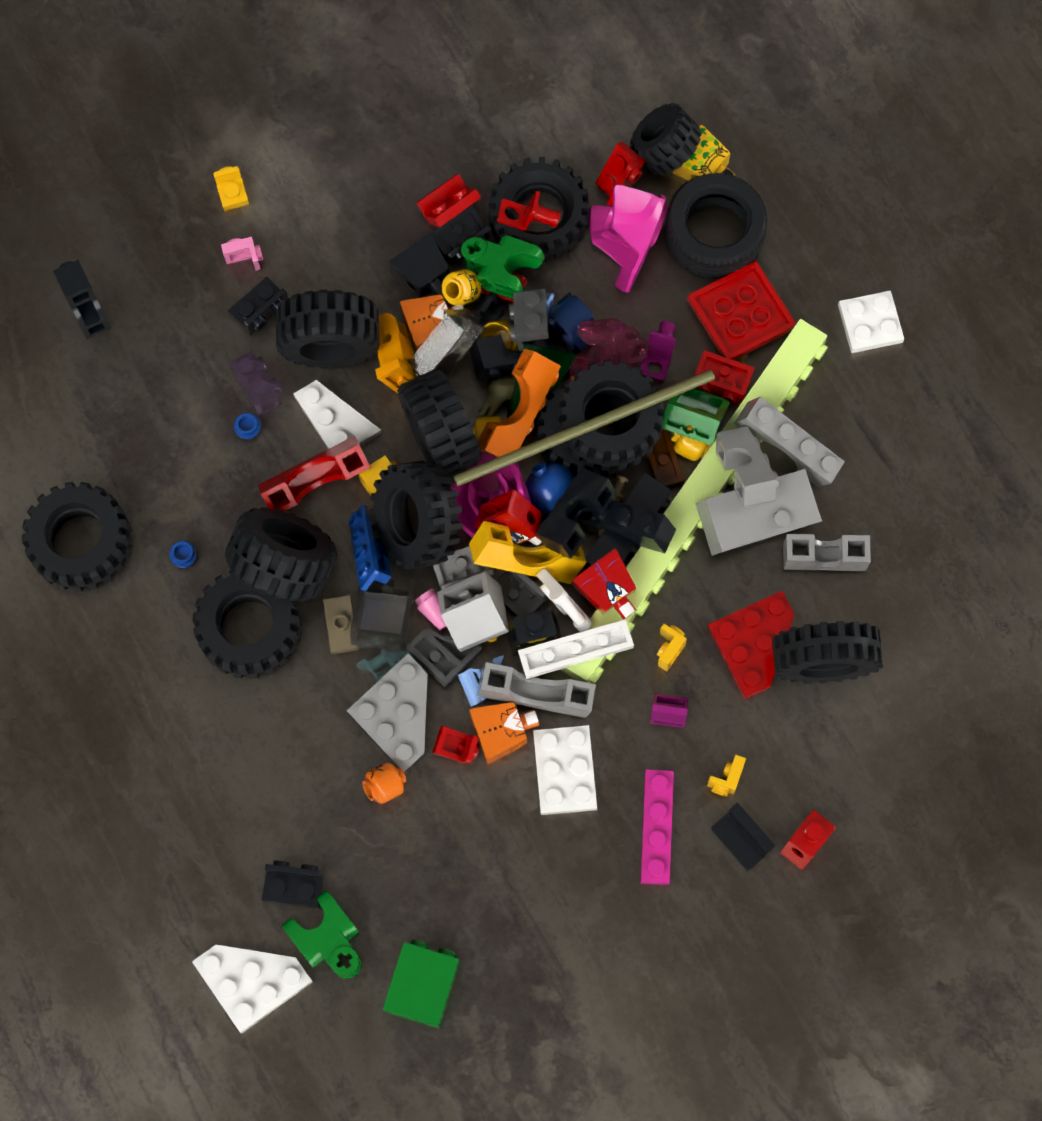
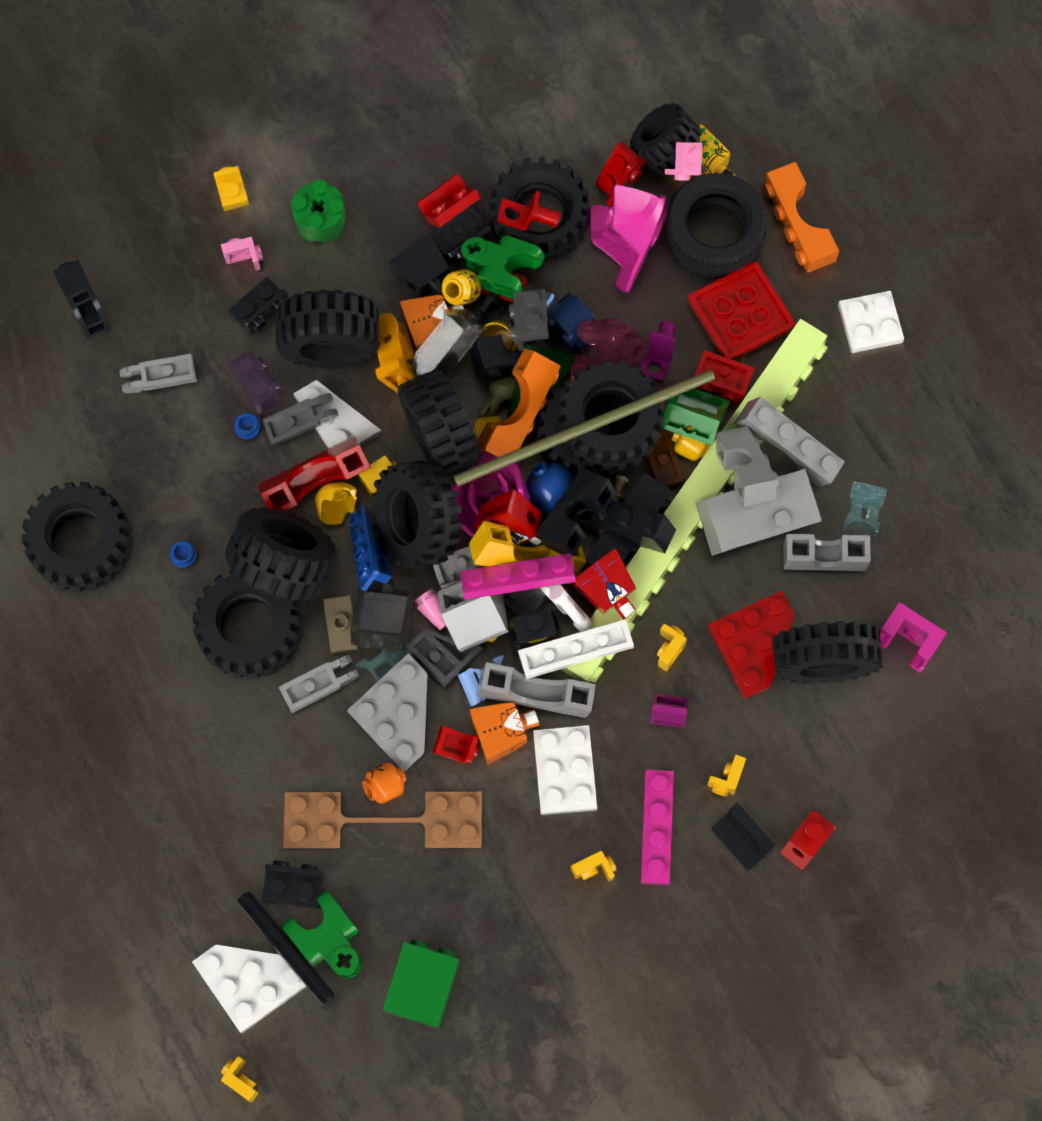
(160, 373): none -> light grey hinge
(241, 1085): none -> yellow bracket
(286, 949): none -> black axle
(298, 419): none -> dark grey hinge
(316, 684): none -> light grey hinge
(316, 820): none -> medium nougat hinge
(319, 211): none -> green brick
(335, 501): none -> yellow hair
(517, 576): none -> dark pink plate
(588, 867): none -> yellow bracket
(687, 160): none -> bright pink bracket
(813, 245): none -> orange arch
(868, 497): none -> clear light blue piece
(915, 629): none -> dark pink panel

